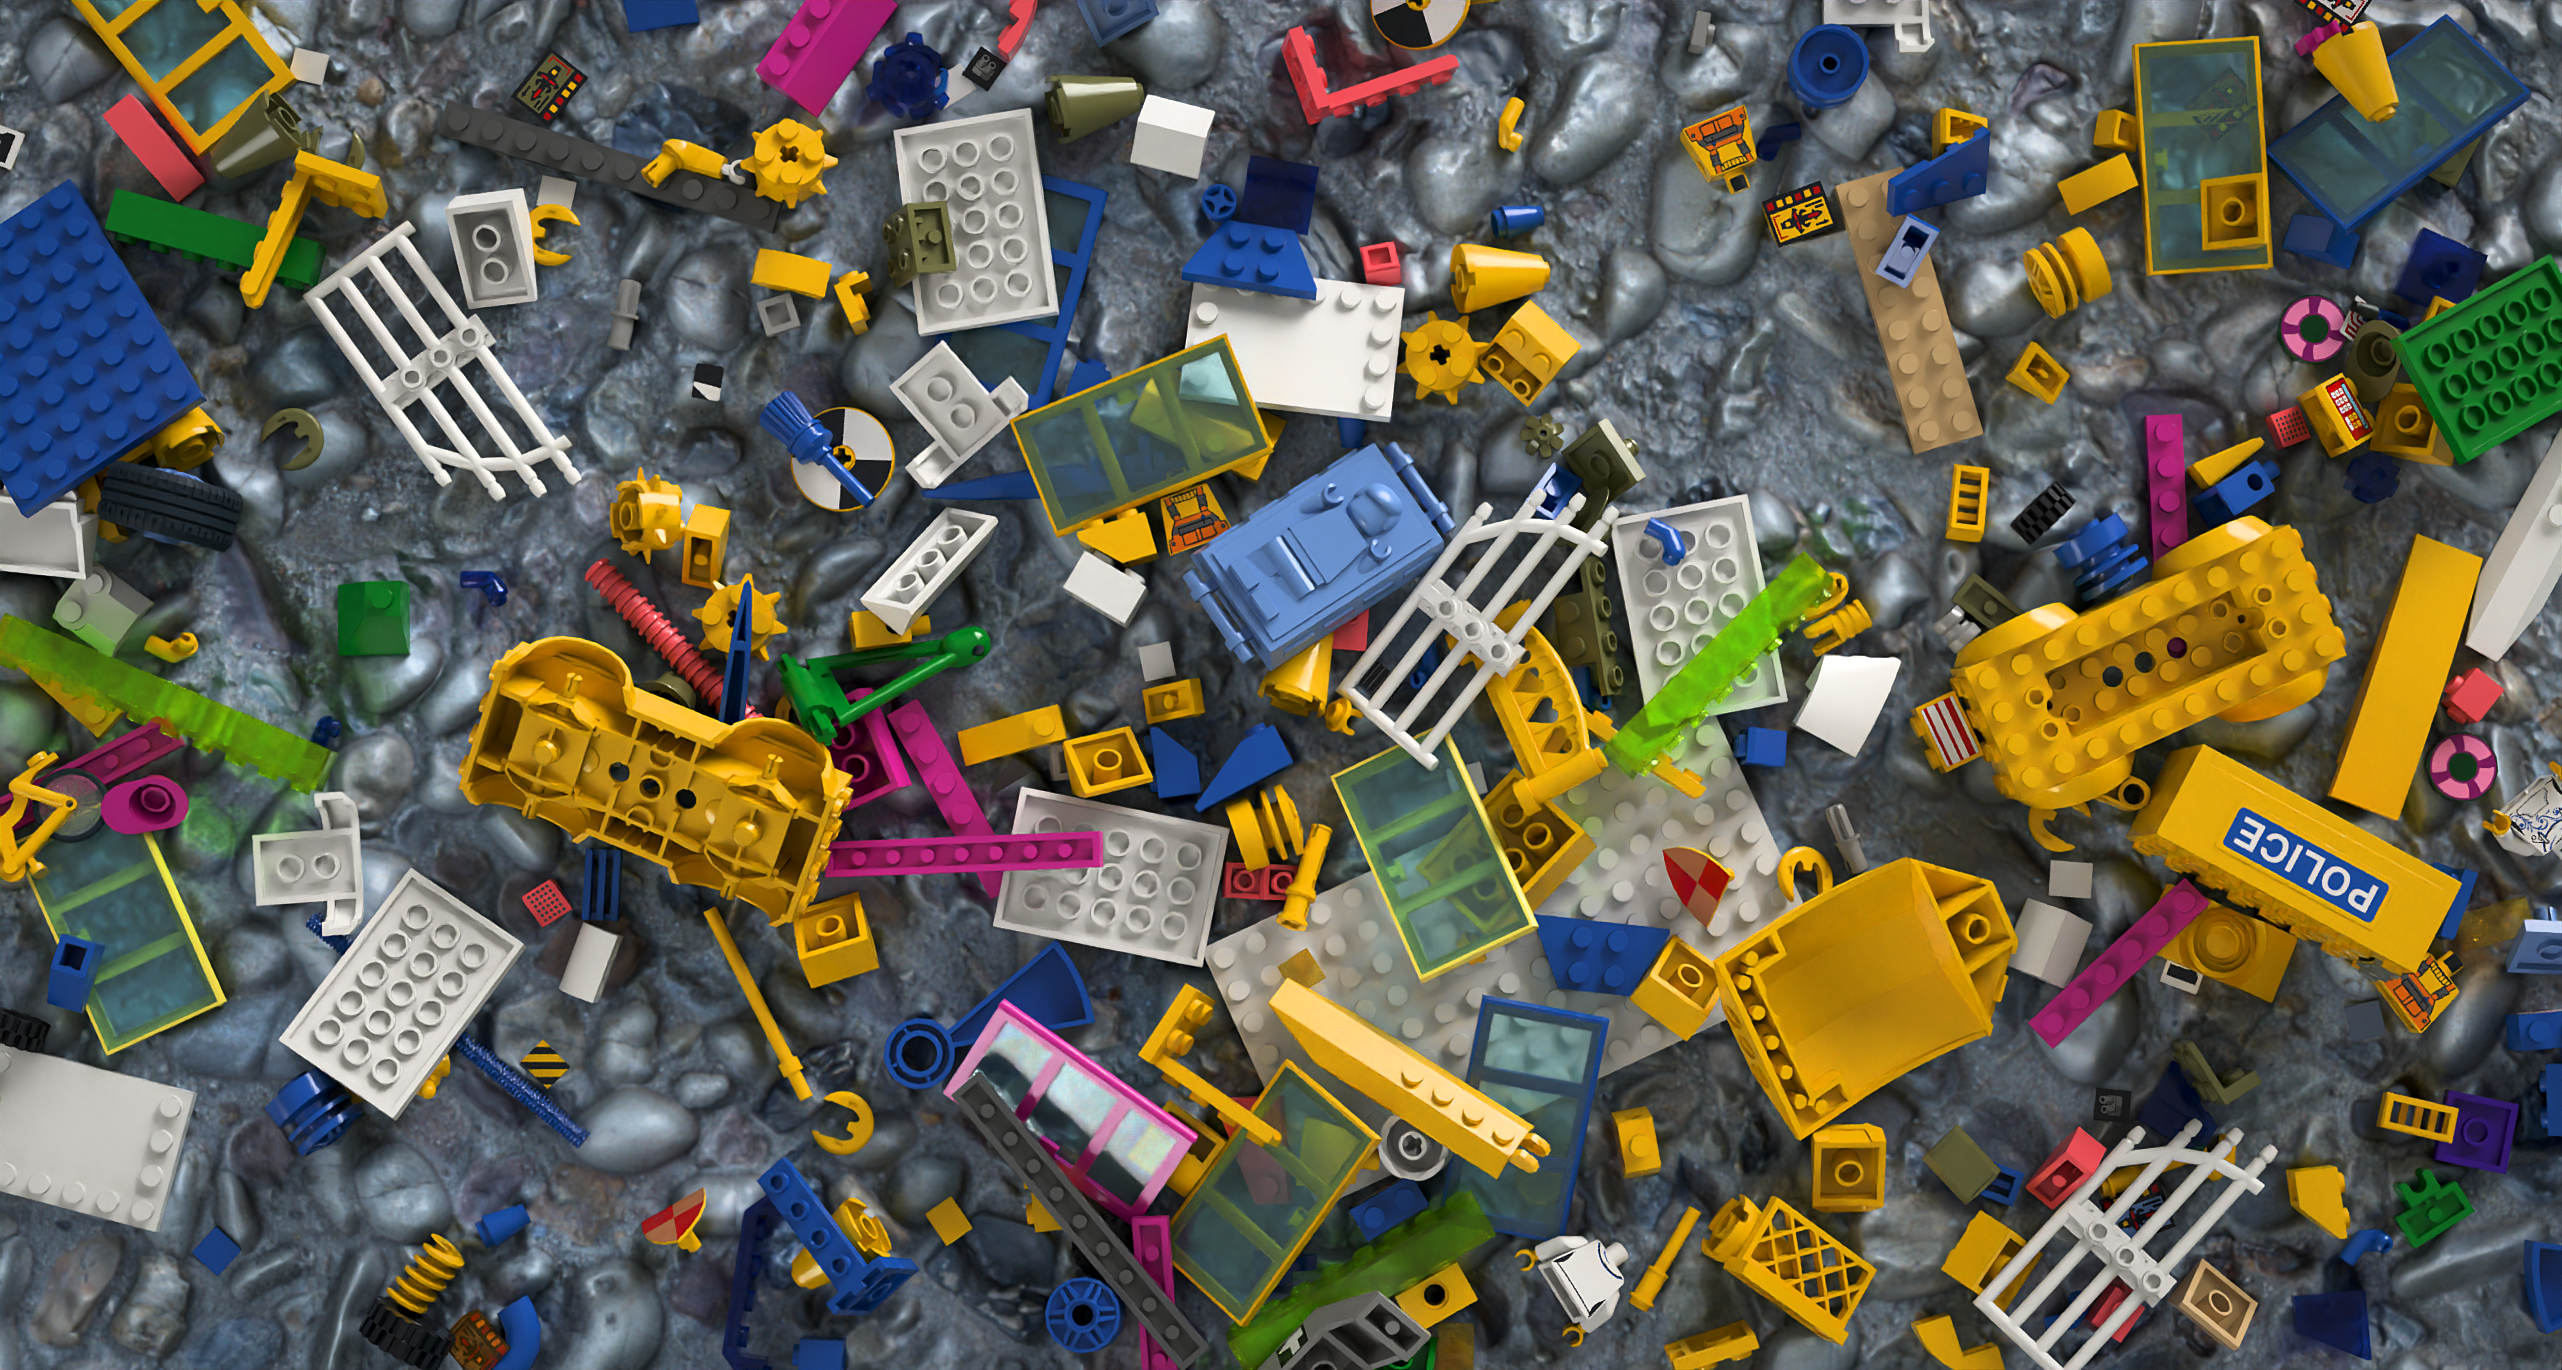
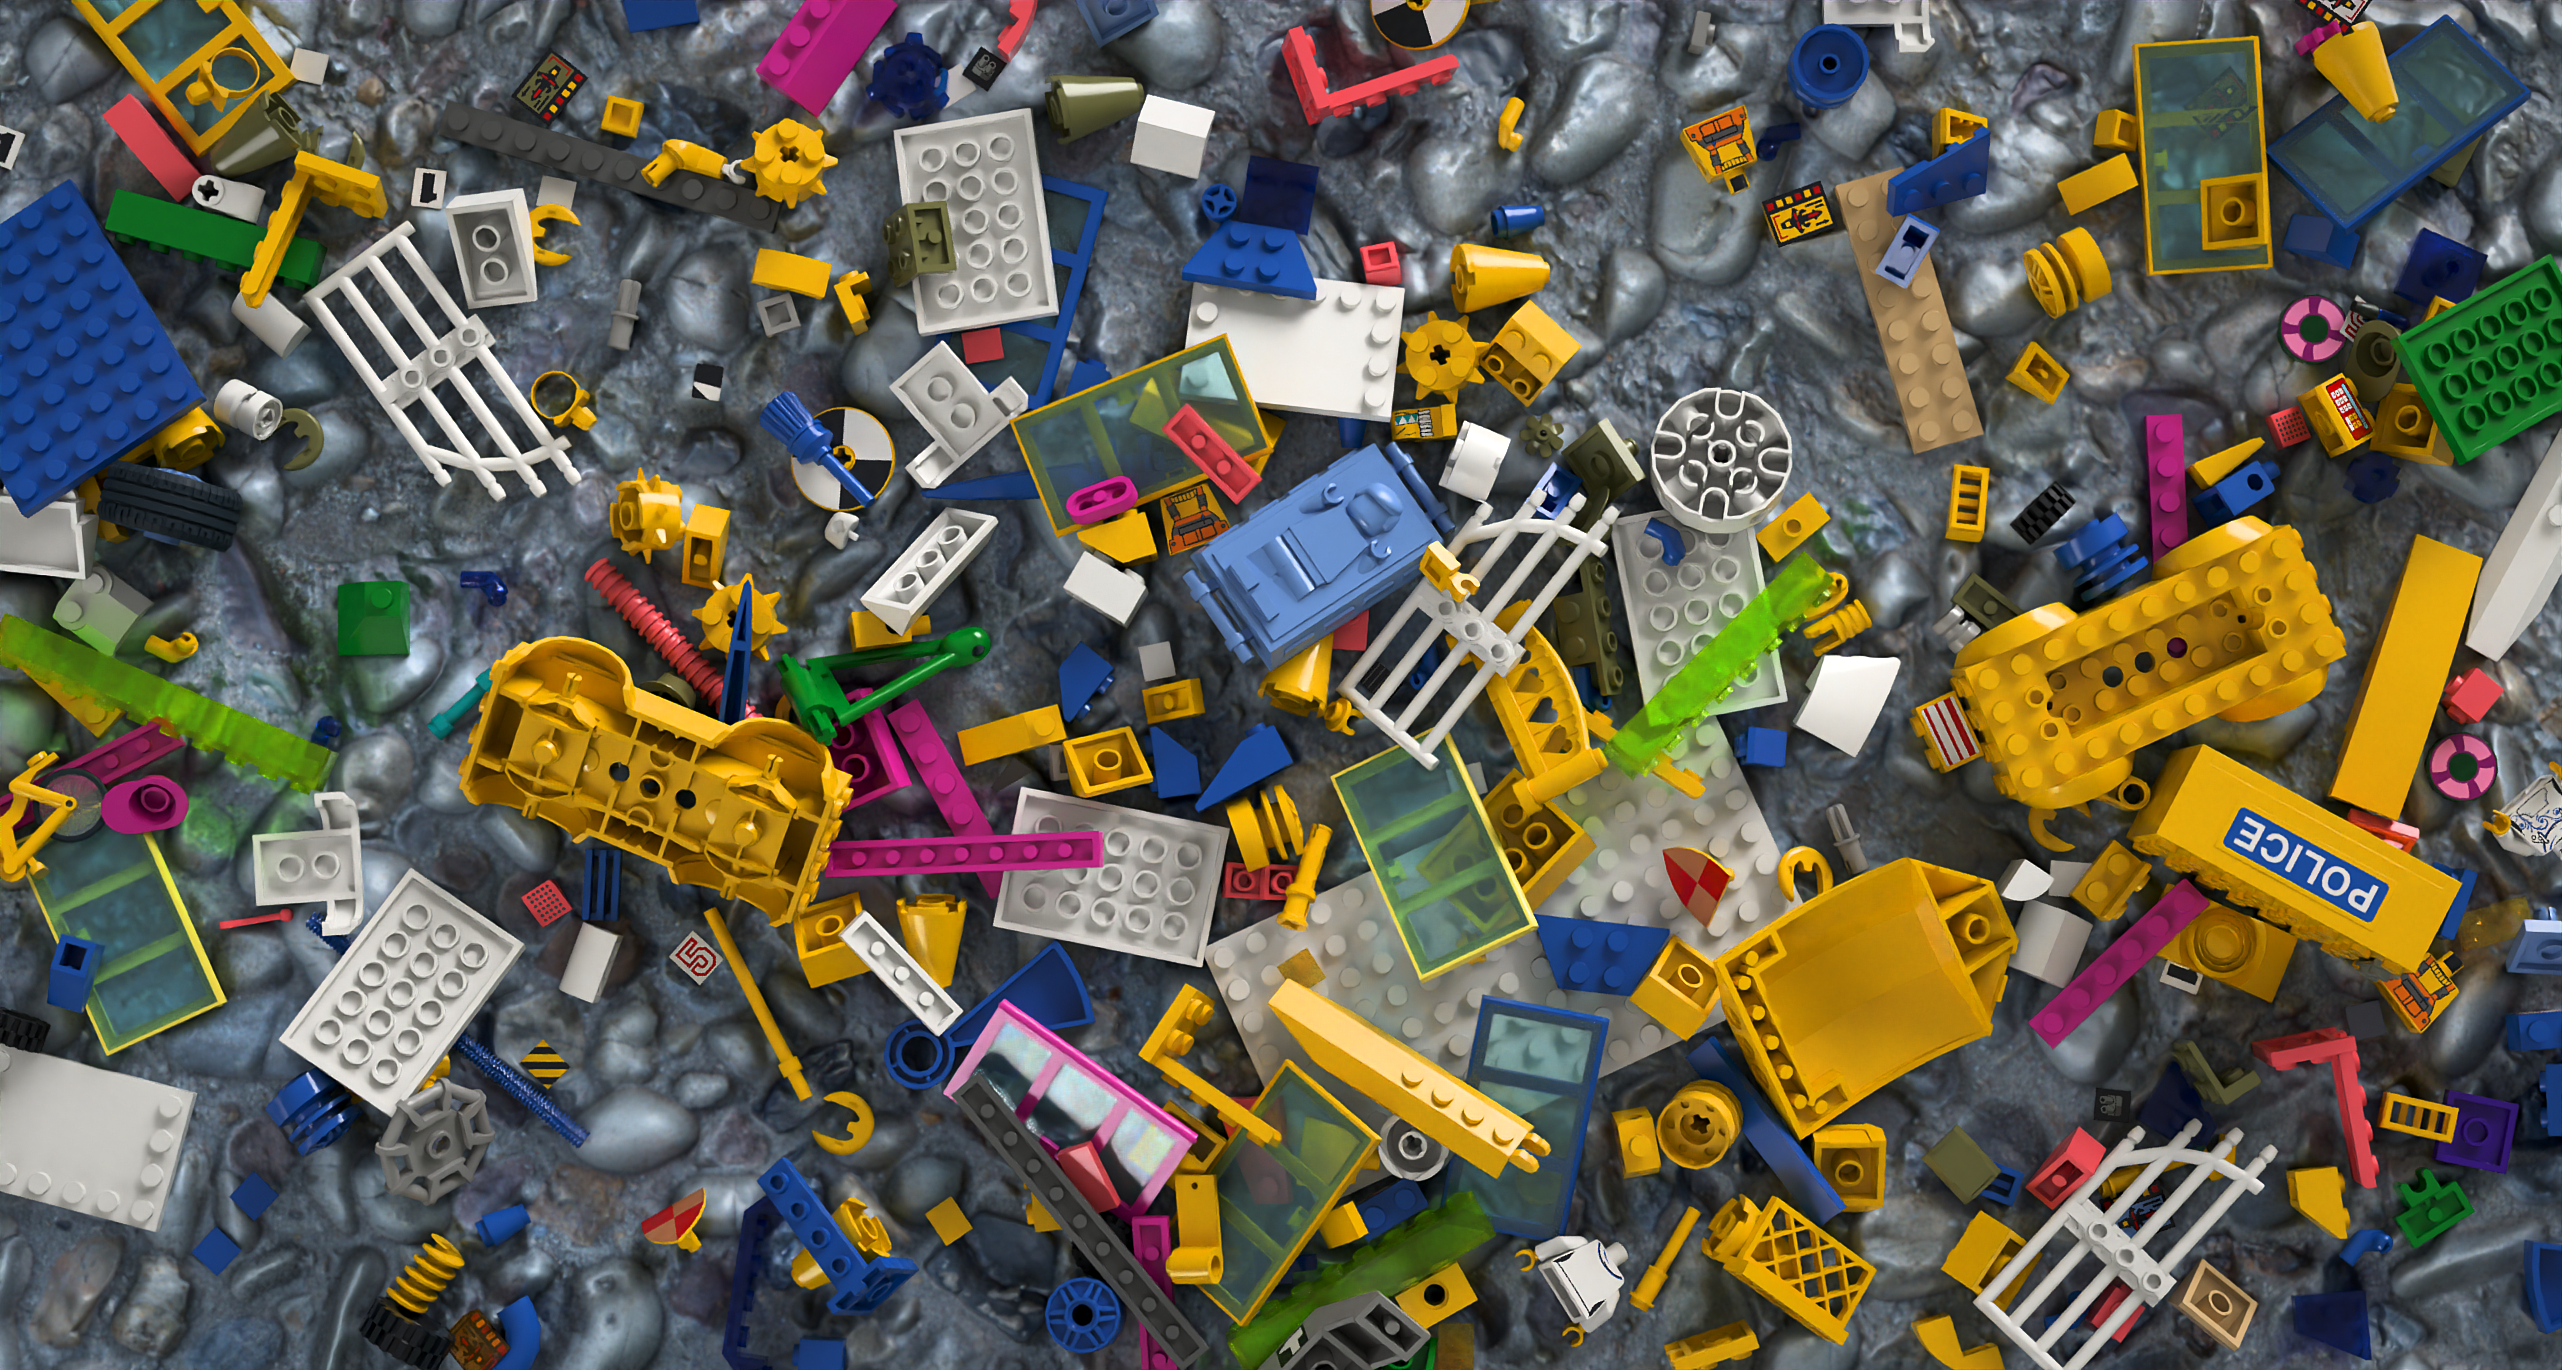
(207, 89): none -> yellow piece
(233, 200): none -> white piece
(248, 409): none -> white wheel
(254, 1196): none -> blue sticker
(272, 324): none -> white brick
(285, 915): none -> coral hinge
(420, 1135): none -> light grey plate
(428, 188): none -> white sticker
(443, 724): none -> teal bar
(582, 417): none -> yellow piece
(622, 116): none -> yellow tile
(696, 957): none -> white sticker
(841, 529): none -> white piece
(900, 973): none -> white plate
(933, 933): none -> yellow cone
(982, 345): none -> coral sticker
(1080, 679): none -> blue slope
(1089, 1176): none -> coral tile
(1101, 500): none -> dark pink plate
(1200, 1250): none -> yellow door
(1211, 453): none -> coral tile
(1342, 1225): none -> yellow slope
(1424, 424): none -> yellow leg
(1443, 572): none -> yellow plate
(1474, 462): none -> white brick
(1695, 1141): none -> yellow wheel
(1727, 427): none -> white brick
(1769, 1135): none -> blue tile
(1792, 527): none -> yellow plate
(2023, 881): none -> white brick
(2110, 882): none -> yellow bracket
(2334, 1046): none -> coral bracket
(2392, 832): none -> coral tile

